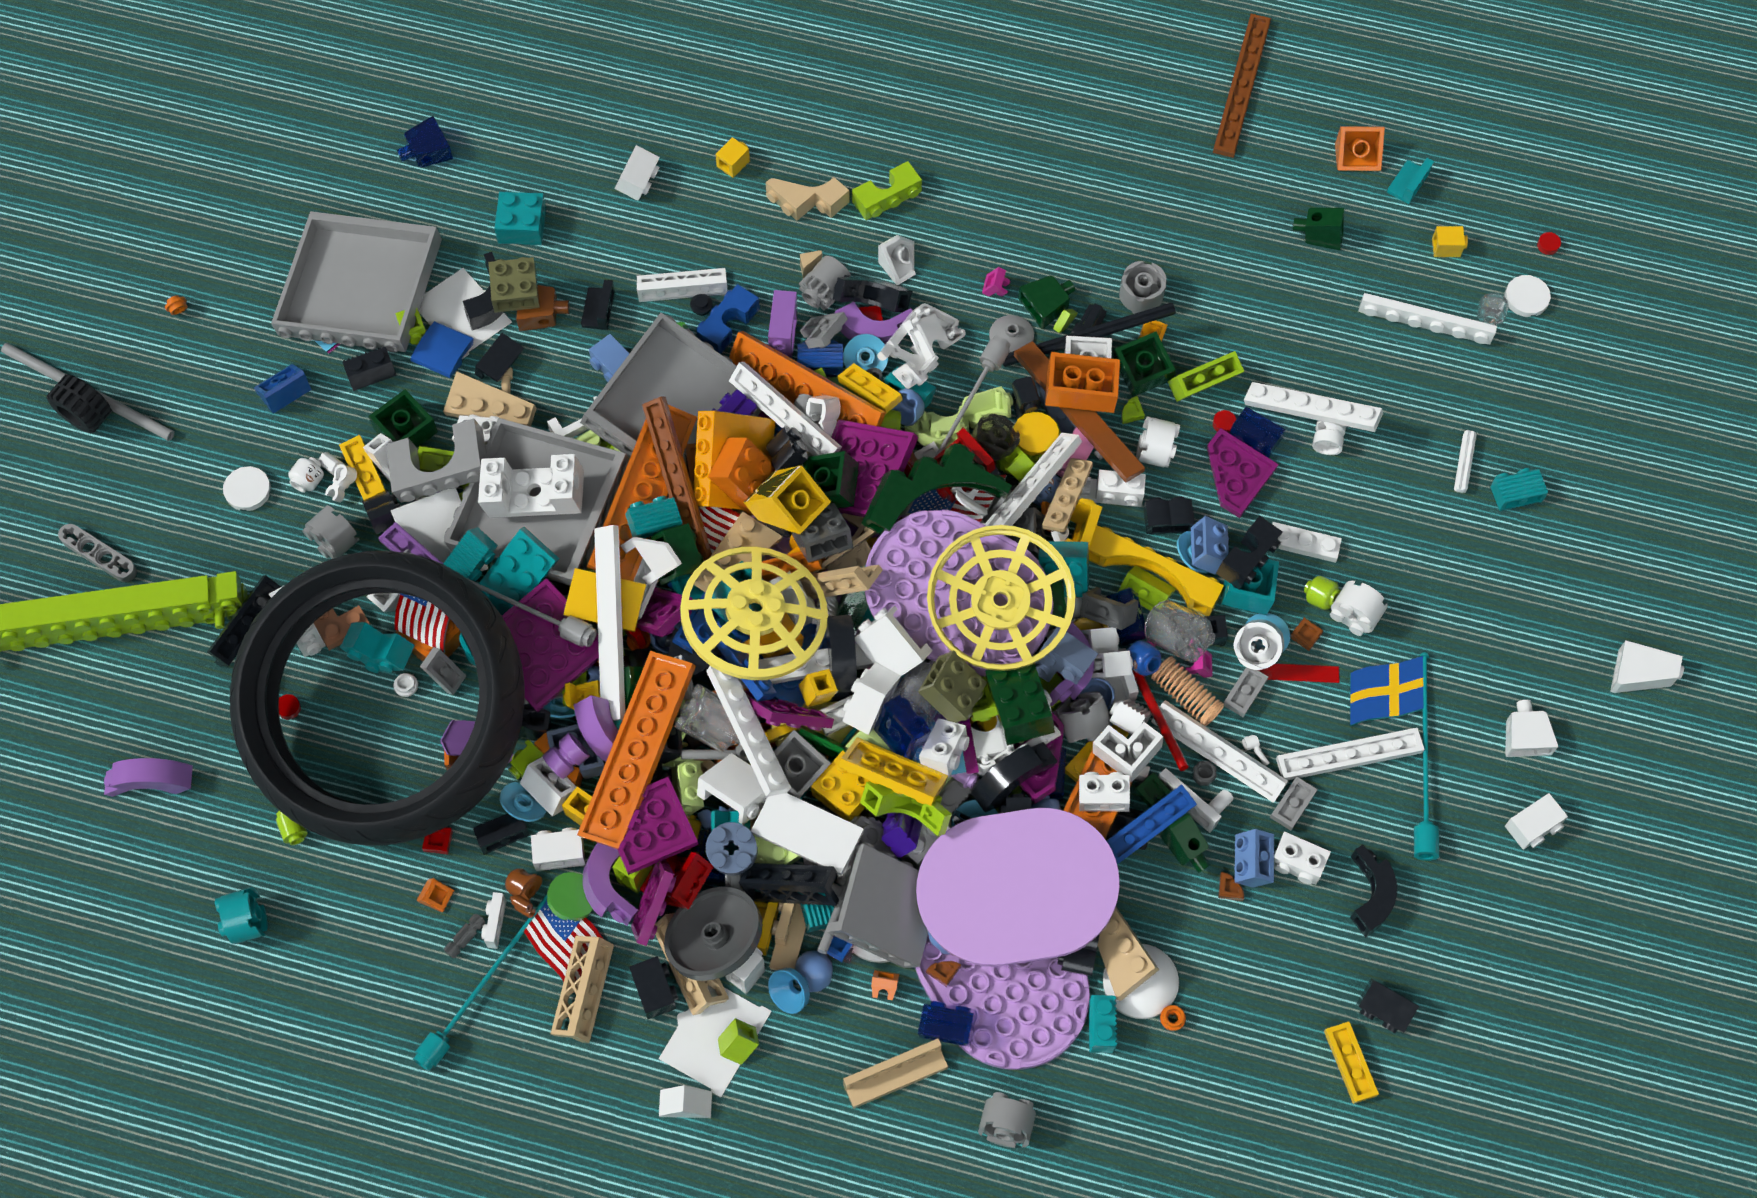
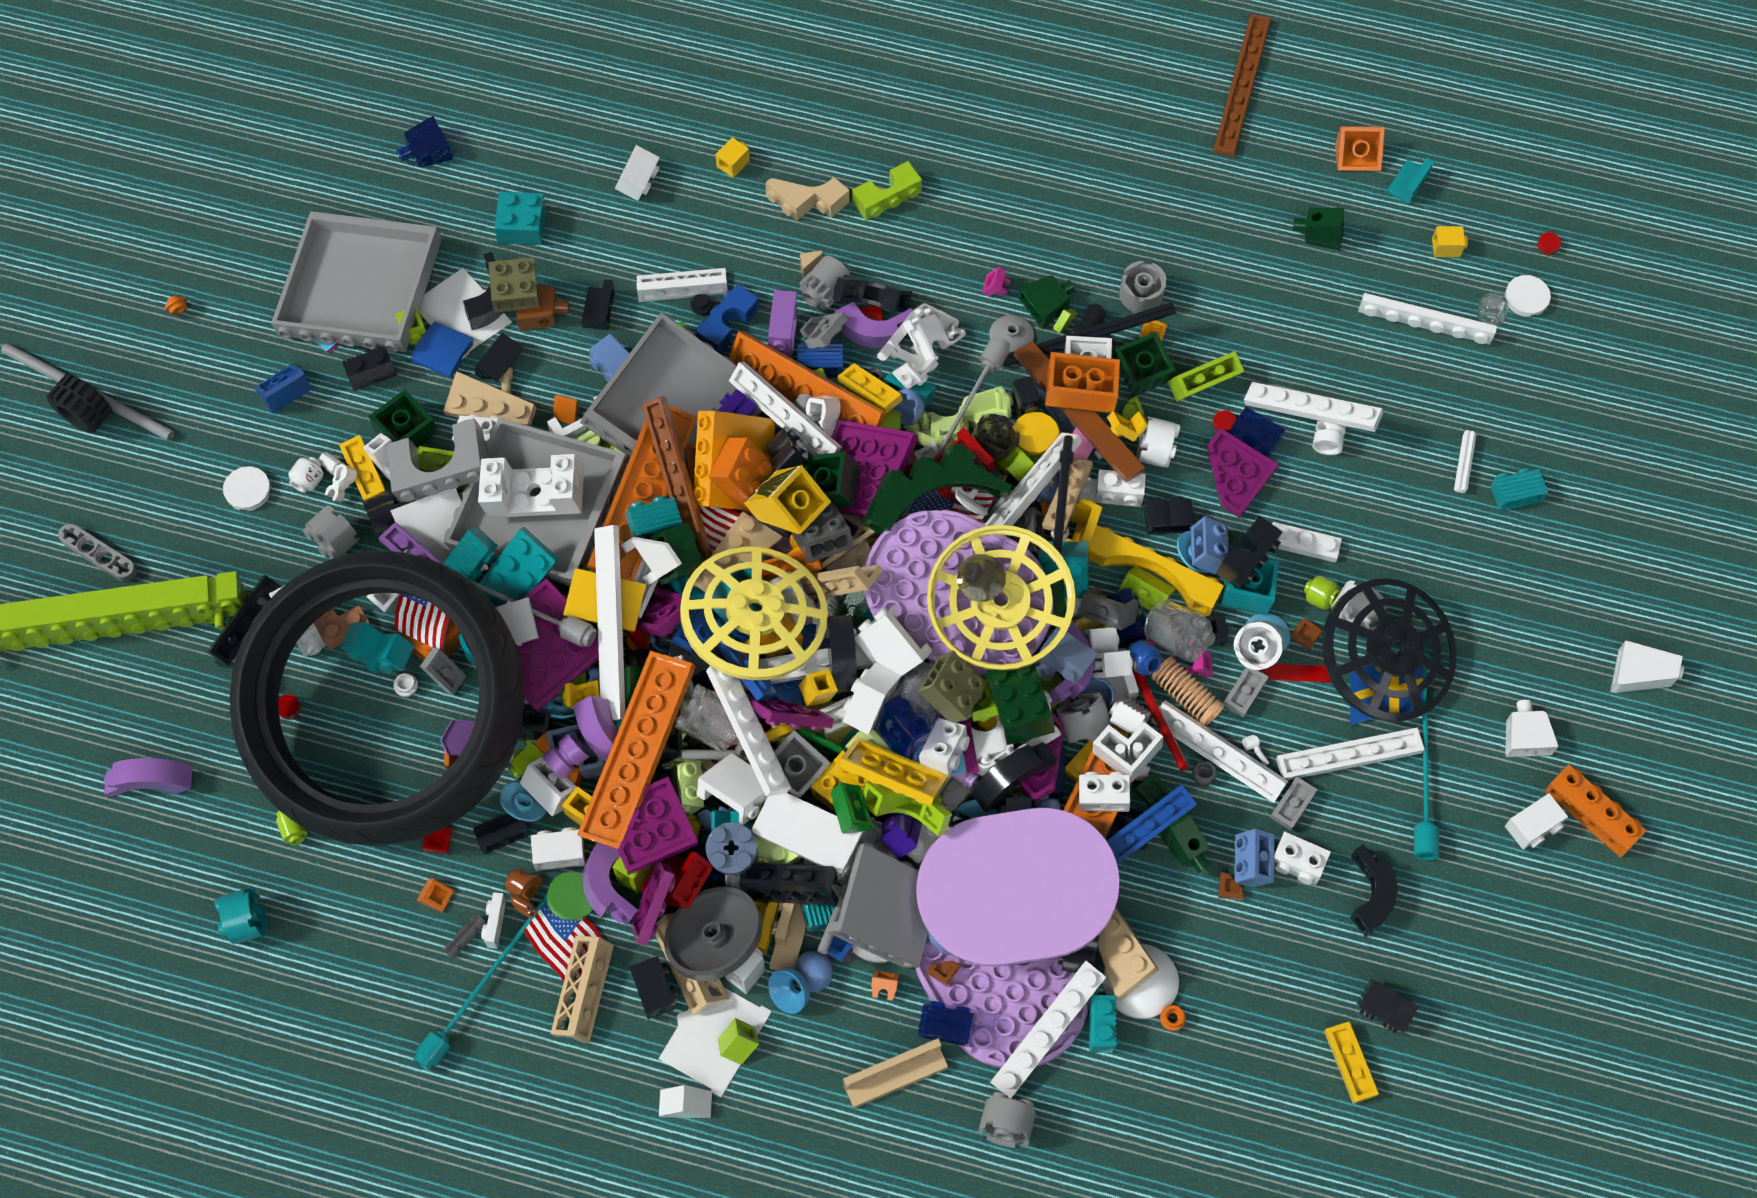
(519, 620): none -> white piece
(565, 409): none -> orange slope
(850, 808): none -> green slope
(860, 344): medium azure dish -> none
(897, 258): white slope -> none
(981, 578): none -> clear smoke dish
(1047, 1029): none -> white plate
(1066, 459): none -> black bar
(1129, 429): none -> yellow bracket
(1205, 814): white piece -> none
(1380, 652): none -> black dish
(1595, 810): none -> orange brick

